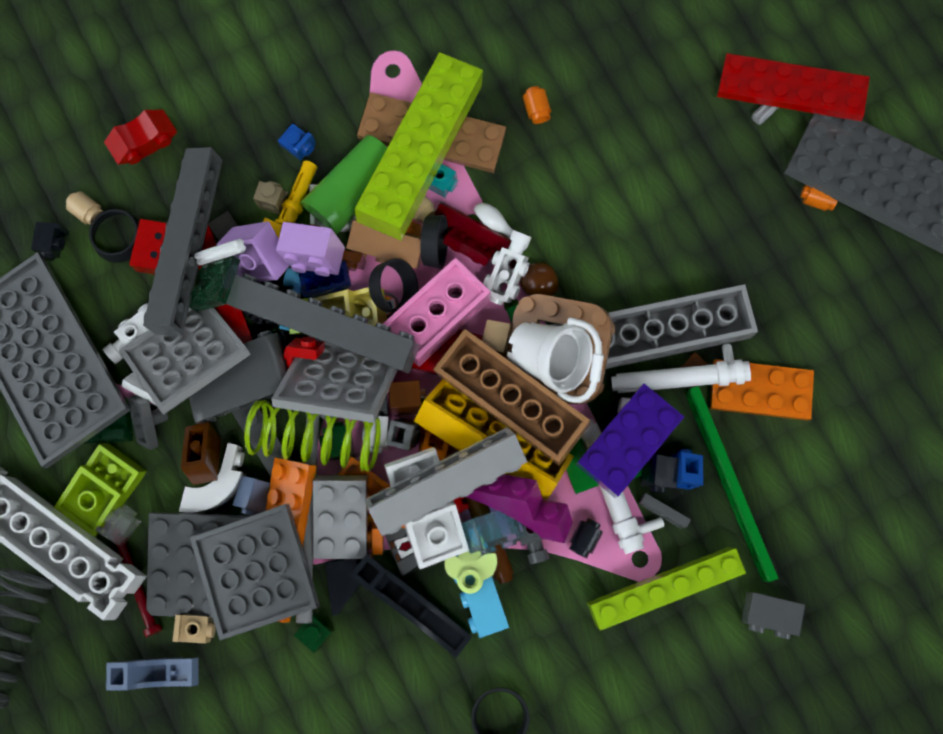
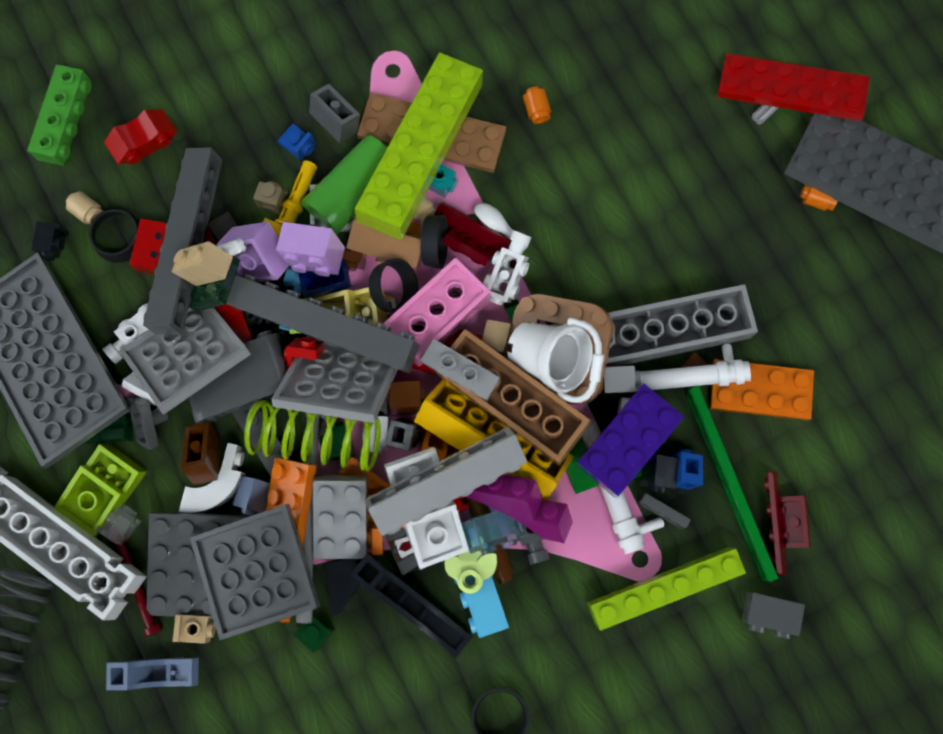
(60, 115): none -> bright green brick
(202, 263): none -> tan brick
(334, 113): none -> dark grey brick
(460, 369): none -> light grey plate
(540, 280): reddish brown hair -> none
(585, 538): black brick -> none
(621, 379): none -> light grey brick
(789, 522): none -> dark red bracket

